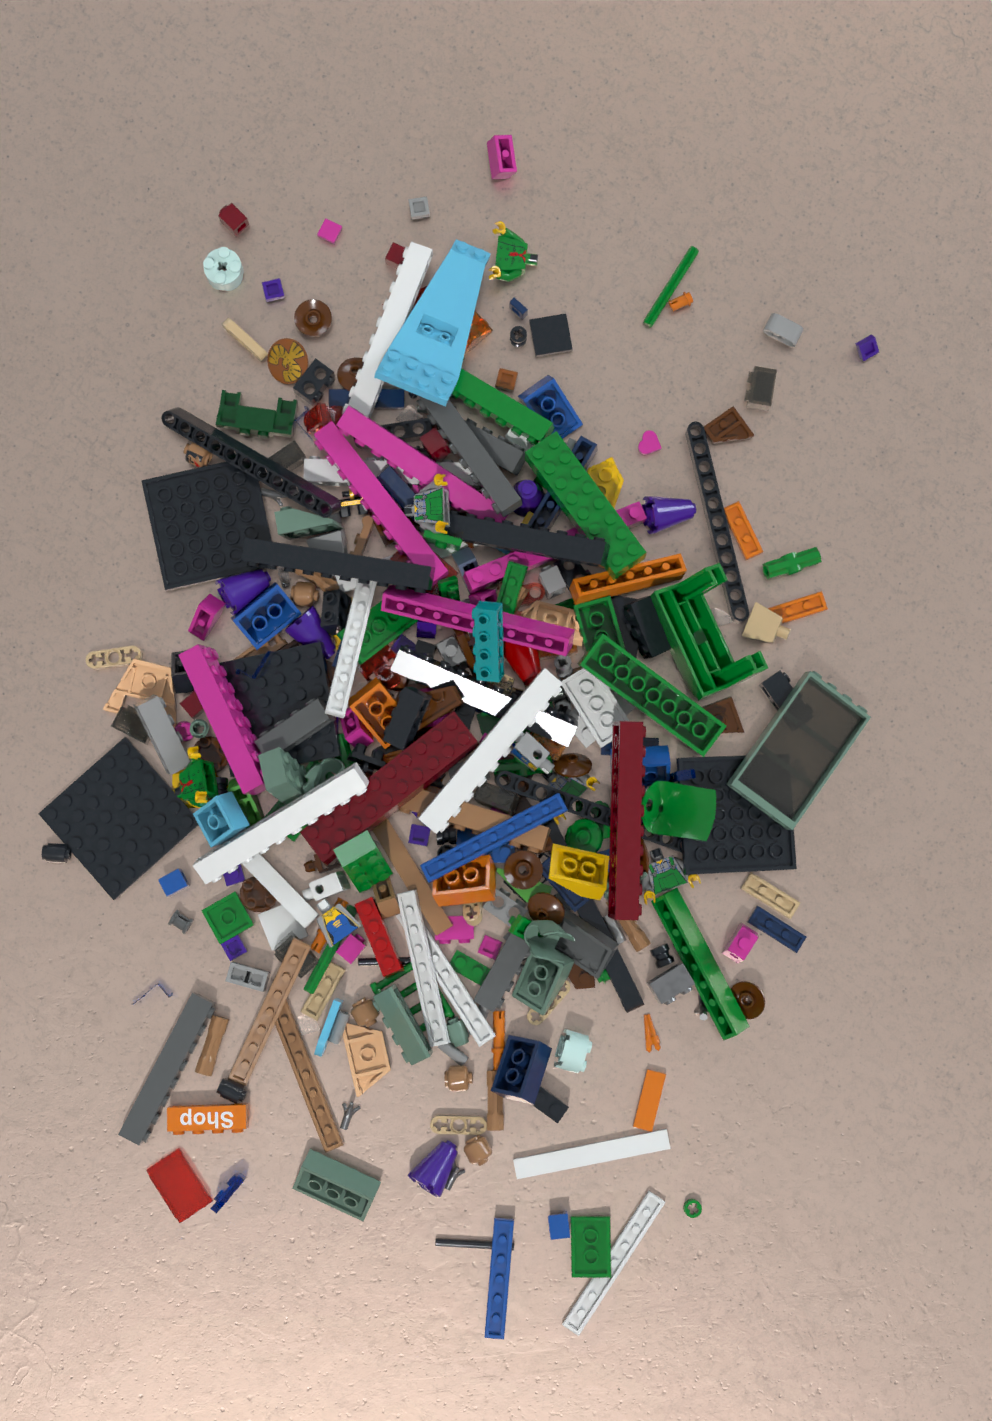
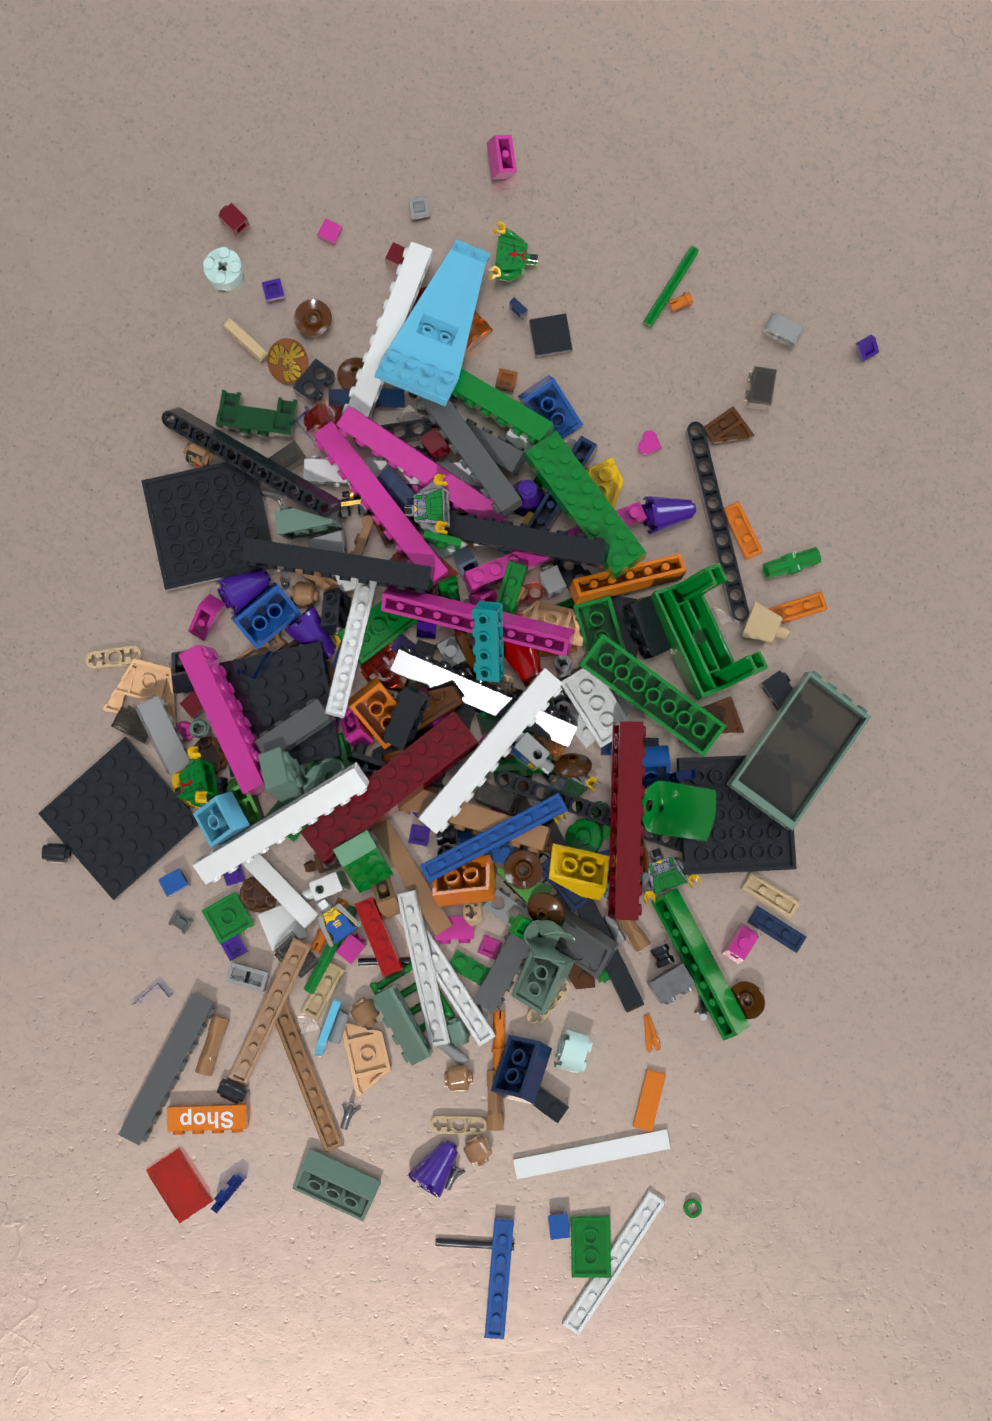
(521, 341): black bush -> none

